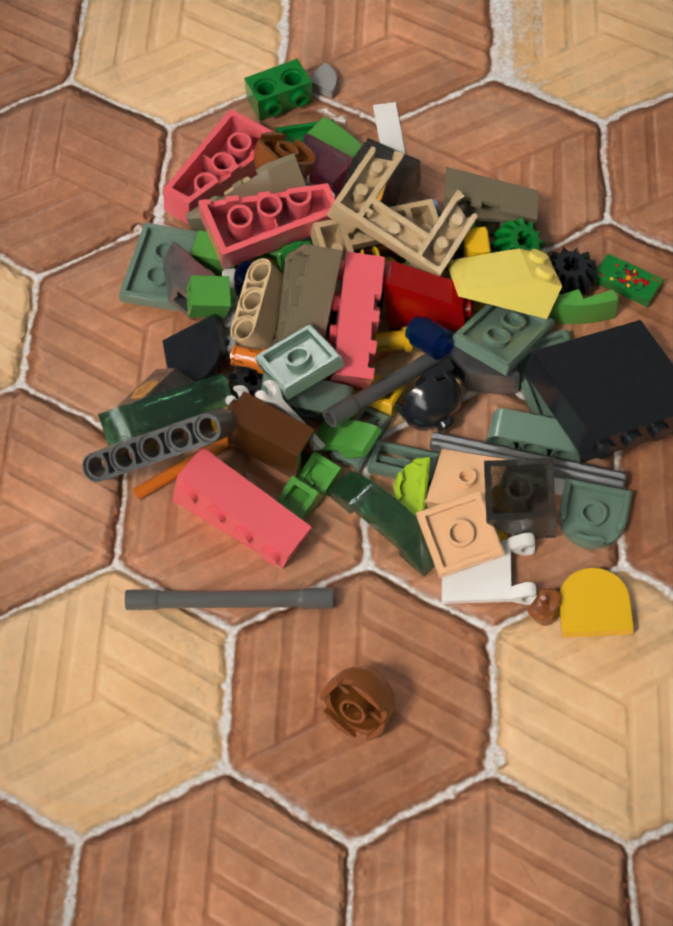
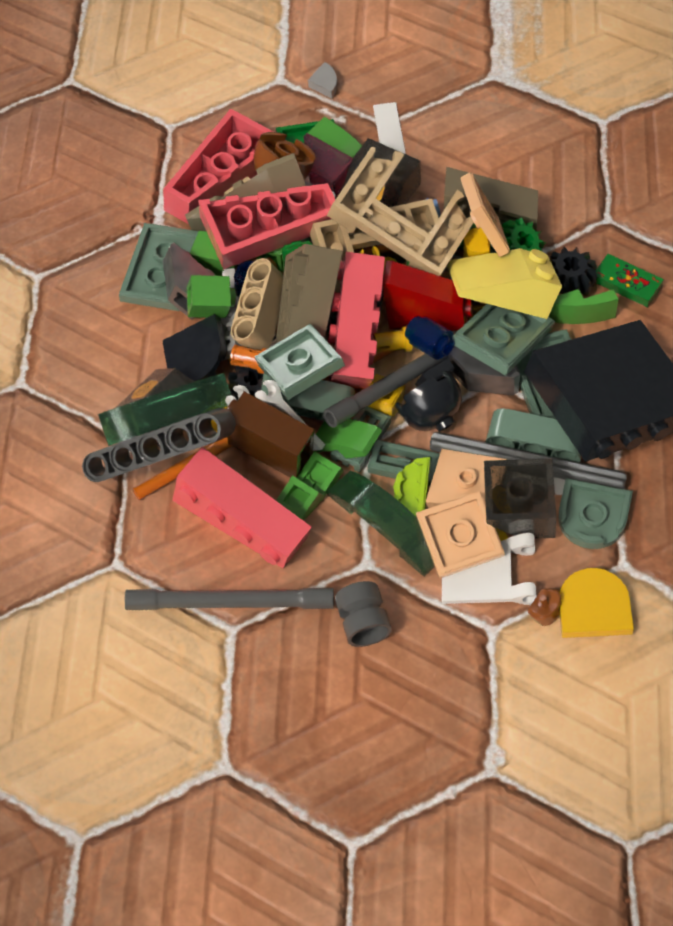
(278, 89): green brick -> none
(359, 702): dark orange cylinder -> none
(362, 616): none -> dark grey wheel
(484, 214): none -> light nougat plate

